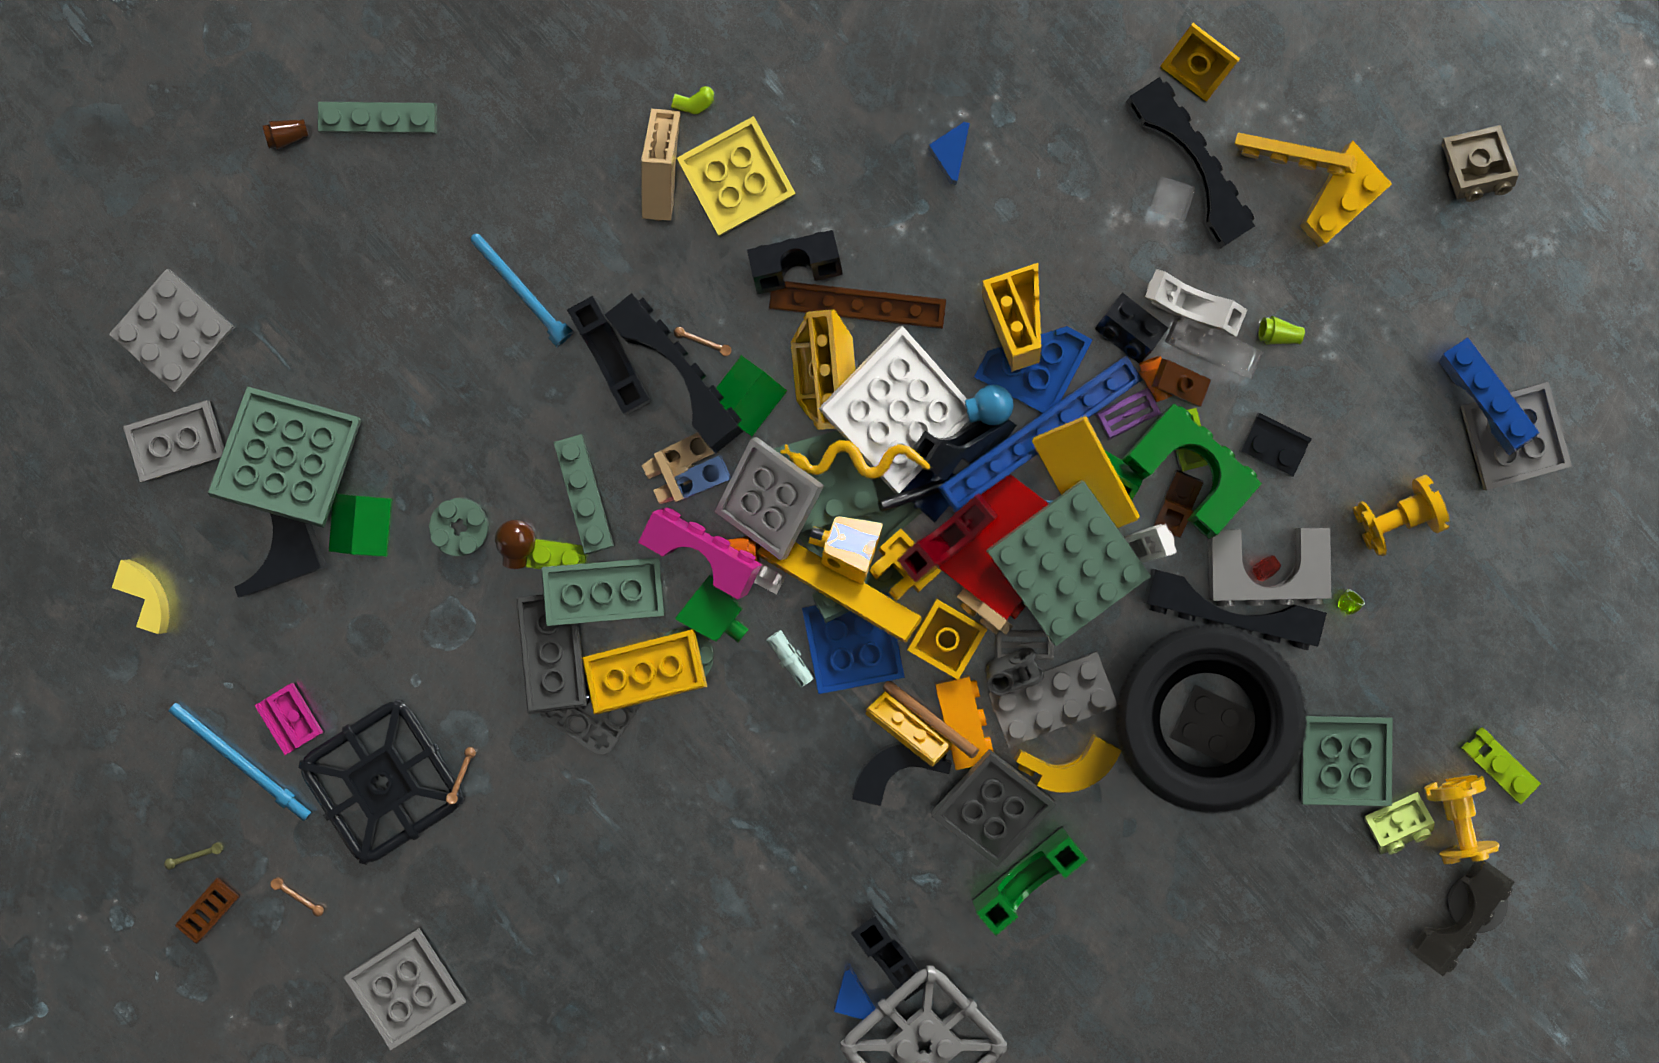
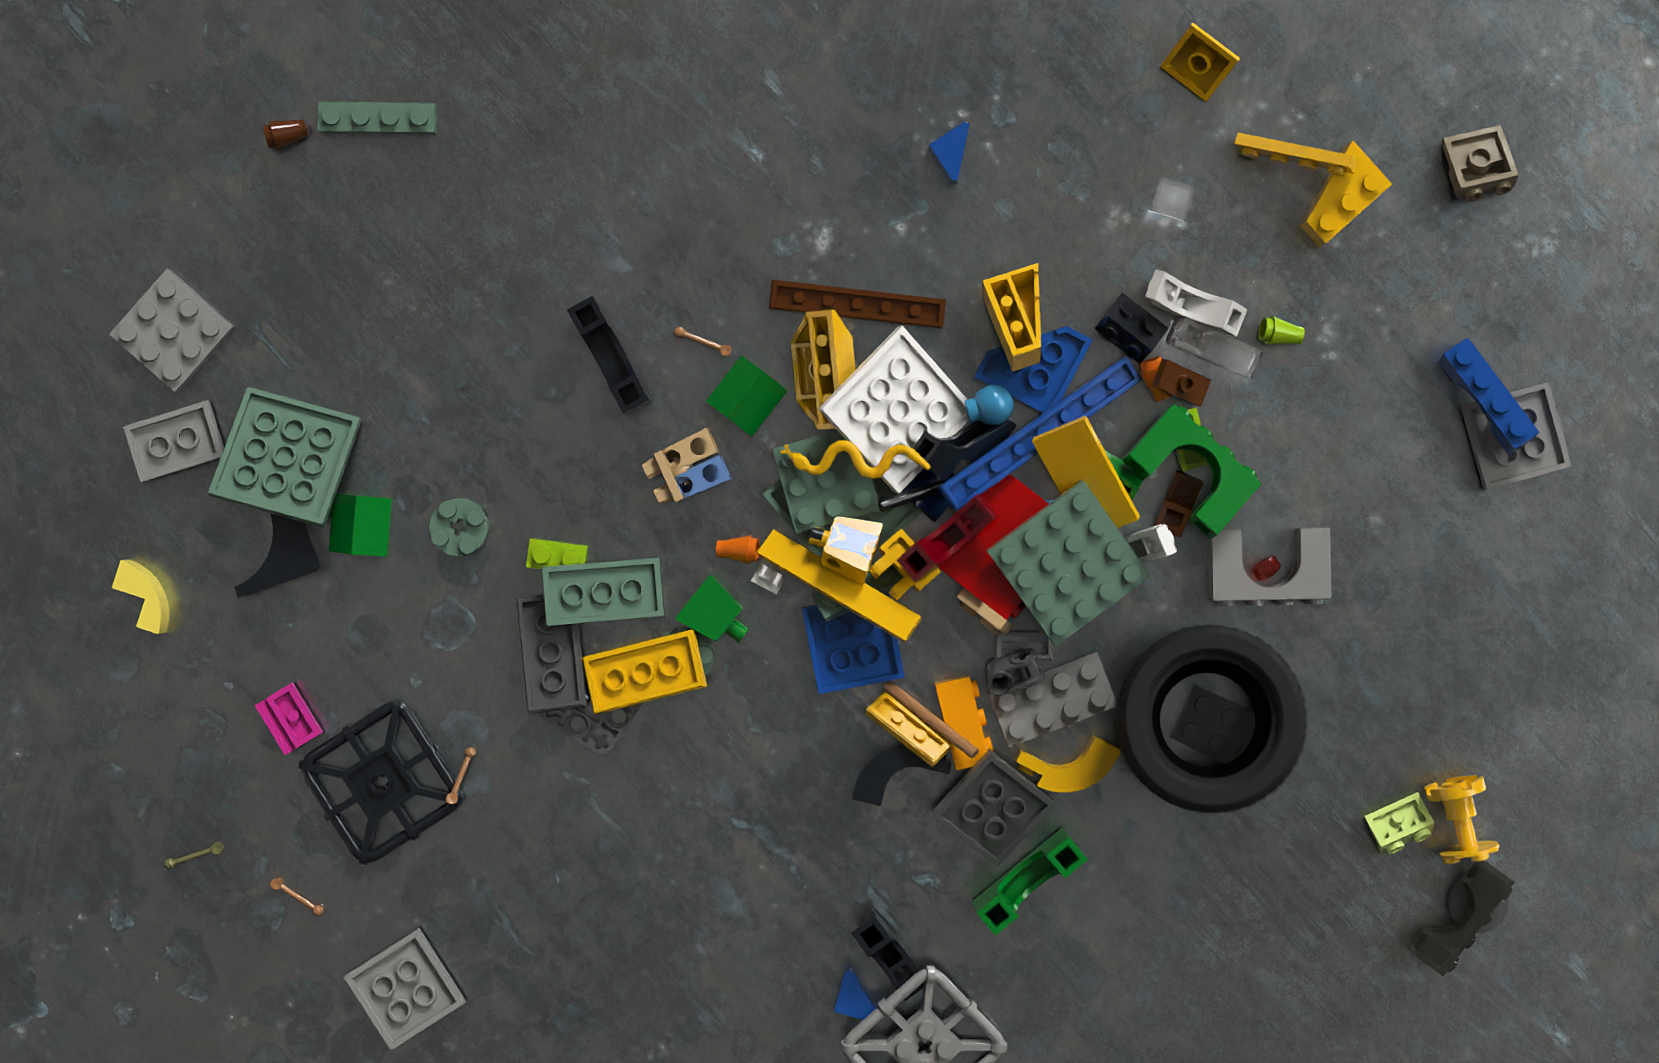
(190, 929): reddish brown slope -> none
(283, 797): dark azure bar -> none
(515, 542): reddish brown piece -> none
(558, 332): dark azure piece -> none
(583, 494): sand green plate -> none
(659, 164): tan arch -> none
(696, 103): lime arm -> none
(709, 417): black arch -> none
(732, 569): dark pink arch -> none
(736, 176): light yellow plate -> none
(769, 498): light grey plate -> none
(790, 658): light aqua pin -> none
(813, 251): black arch -> none
(947, 638): yellow brick -> none
(1106, 424): medium lavender tile -> none
(1159, 111): black arch -> none
(1275, 444): black plate -> none
(1293, 623): black arch -> none
(1347, 761): sand green plate -> none
(1351, 602): clear neon green hinge -> none
(1412, 511): yellow piece -> none
(1501, 766): lime plate -> none

